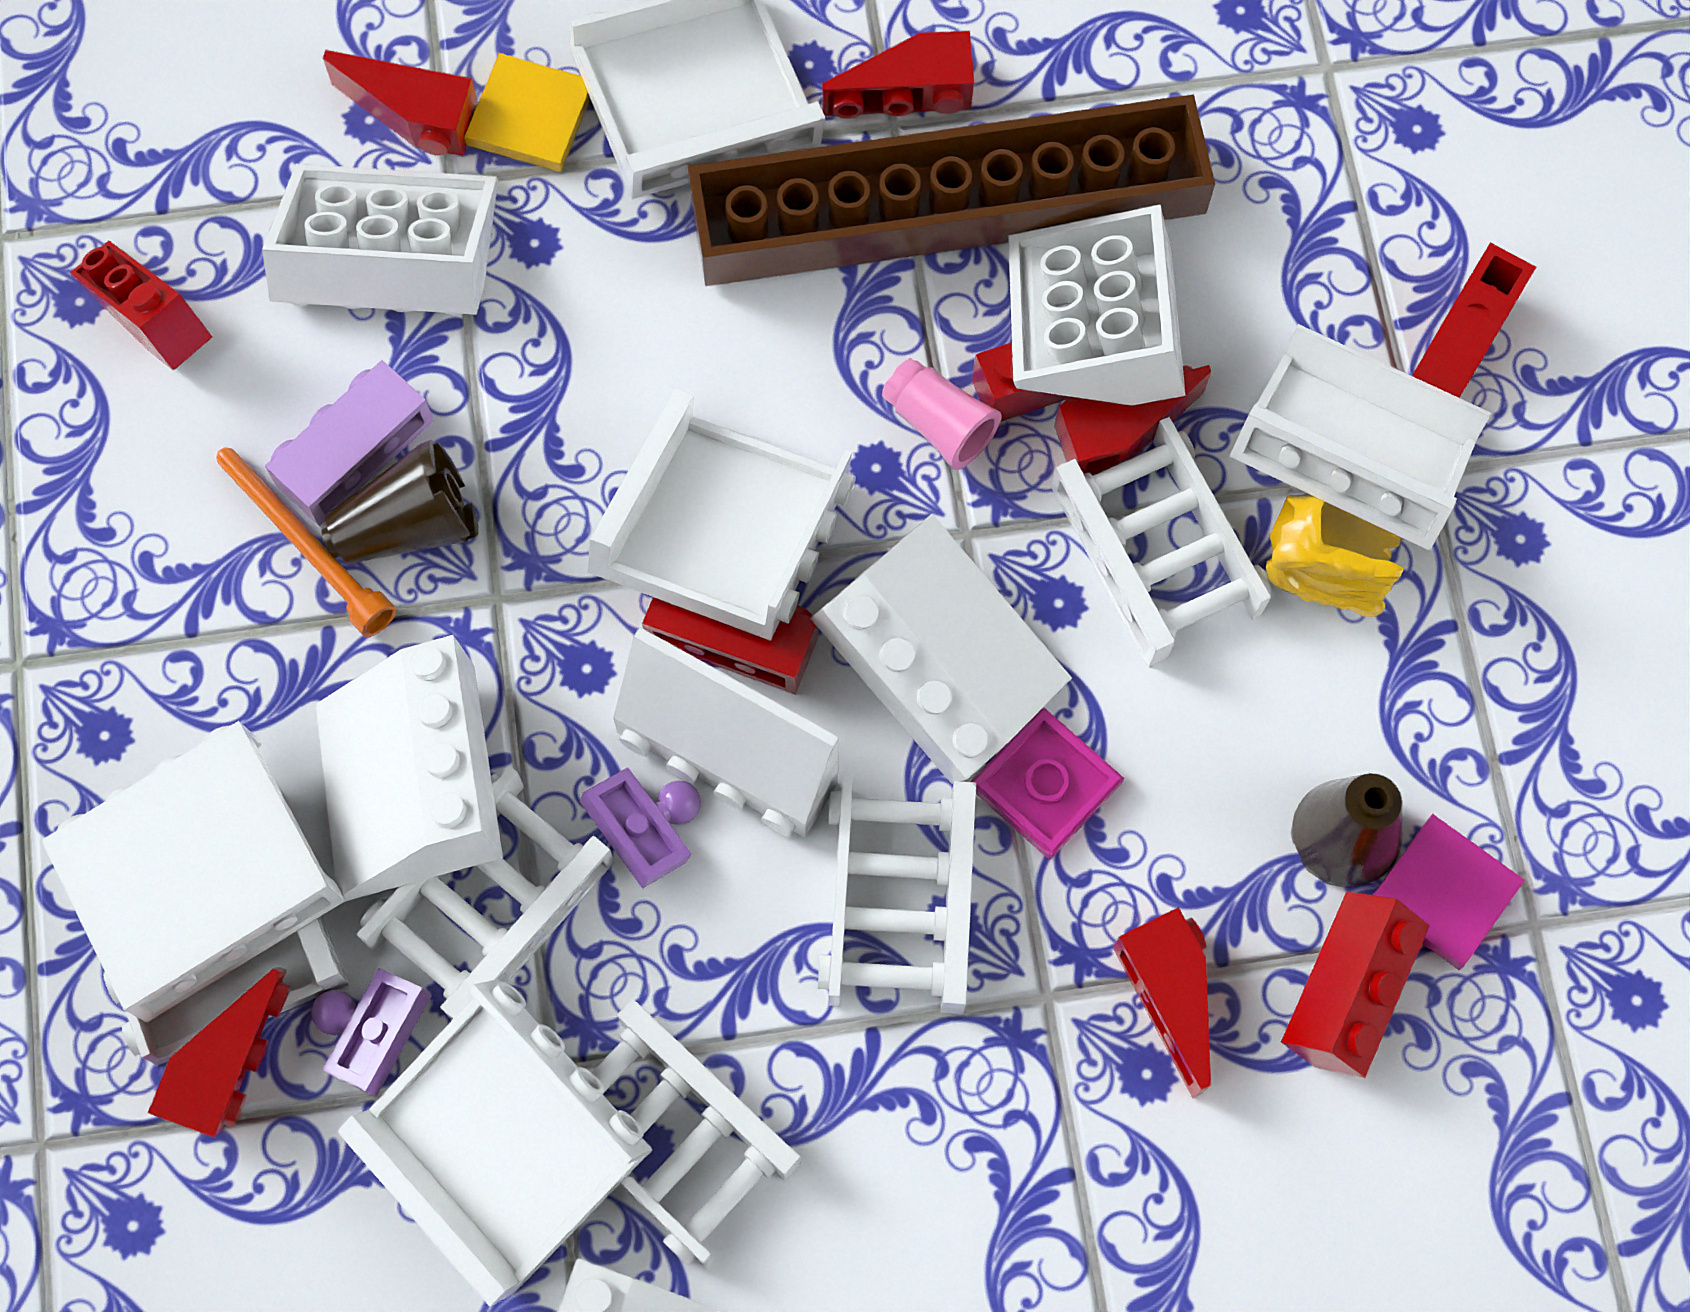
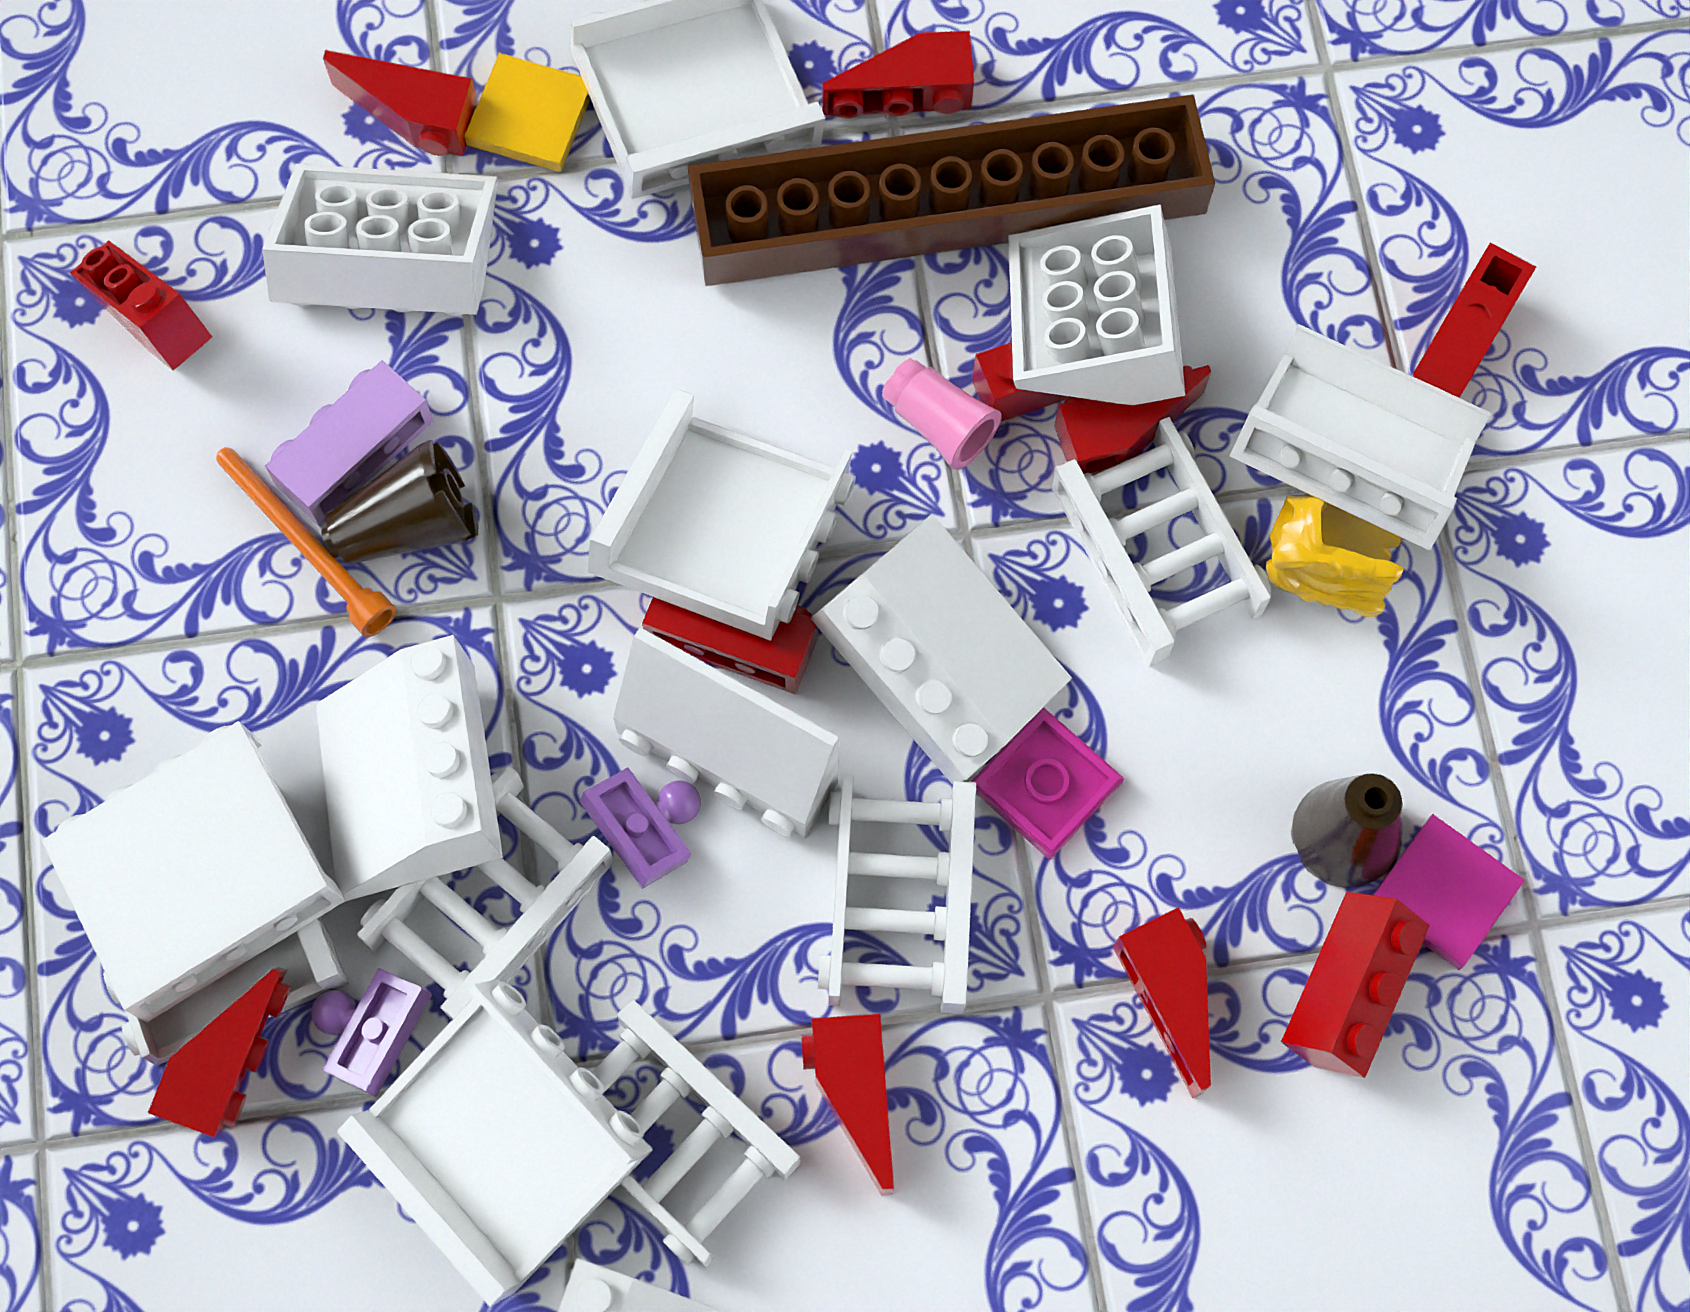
(853, 1083): none -> red slope

